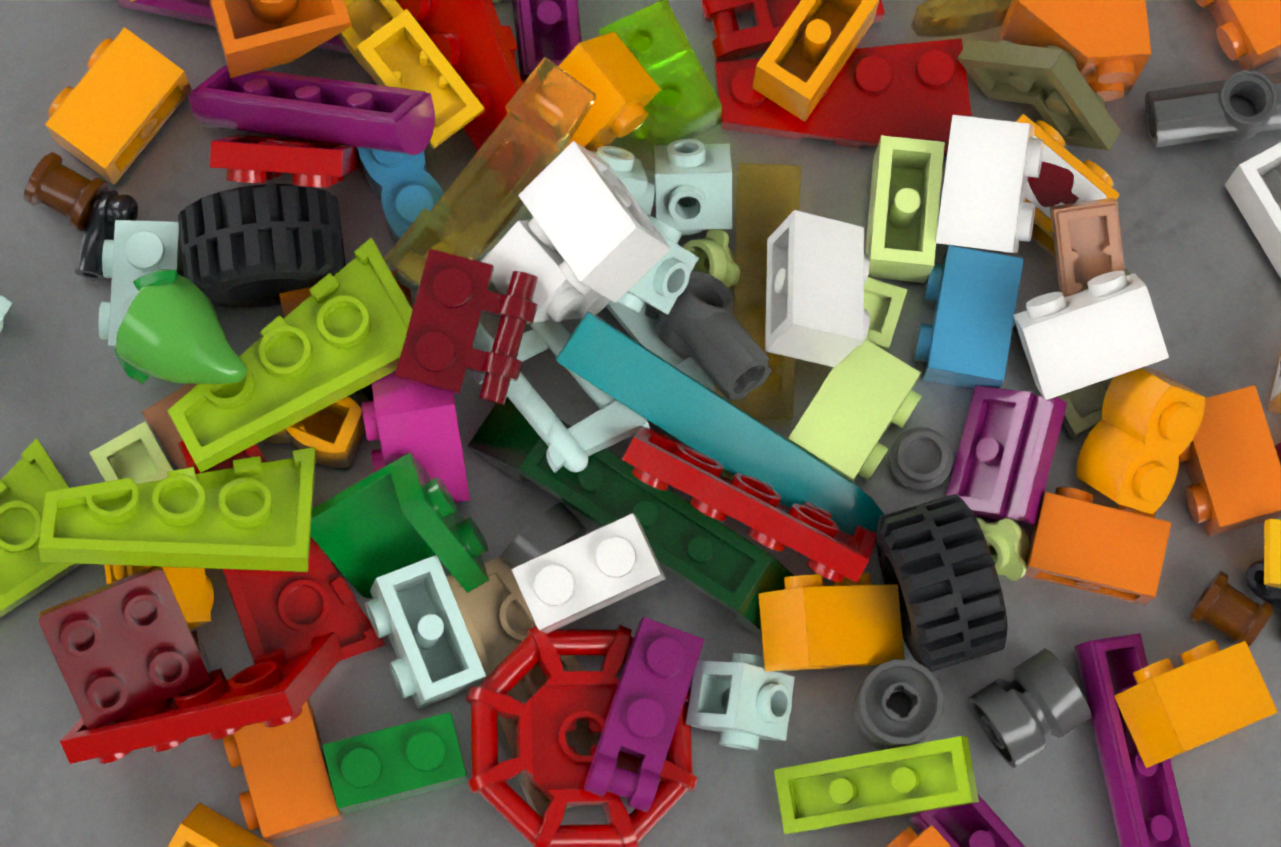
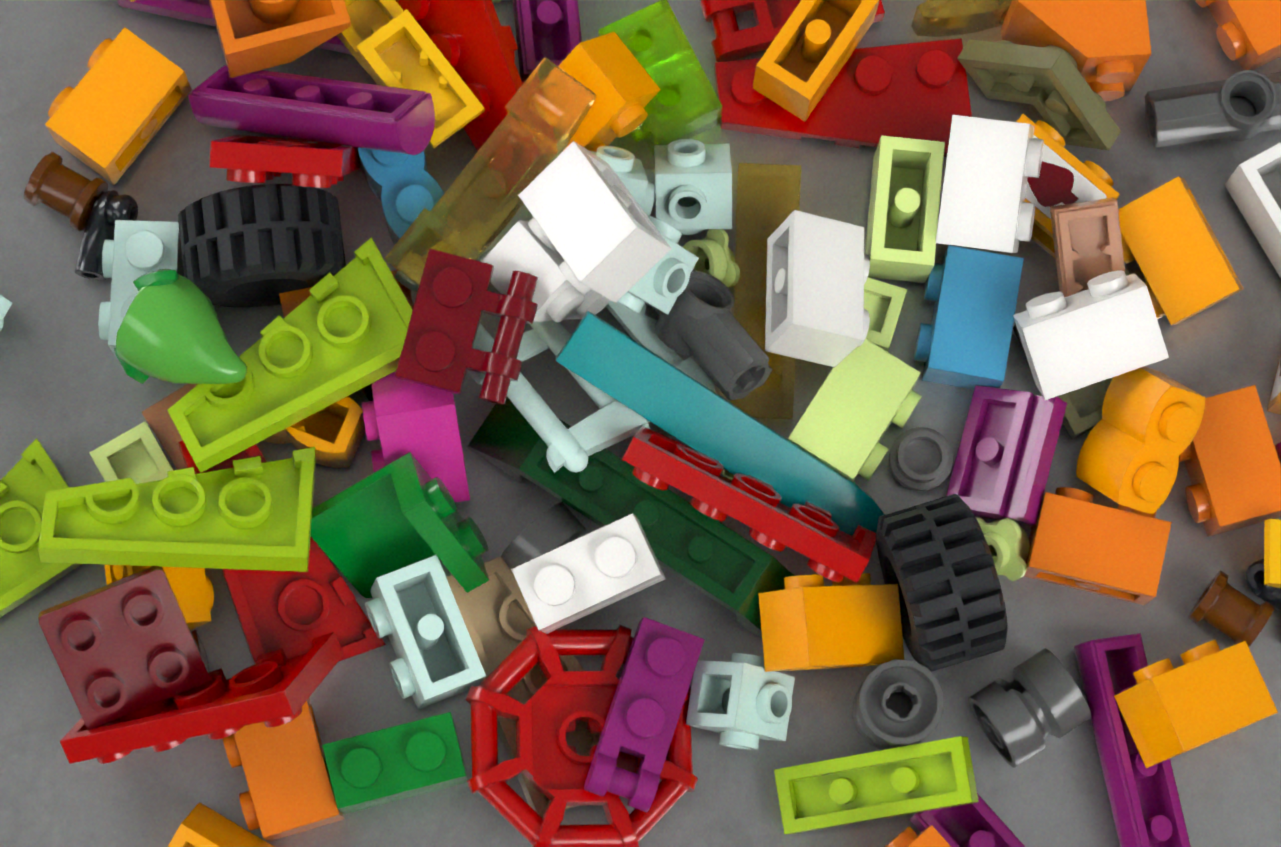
(1176, 252): none -> light orange brick

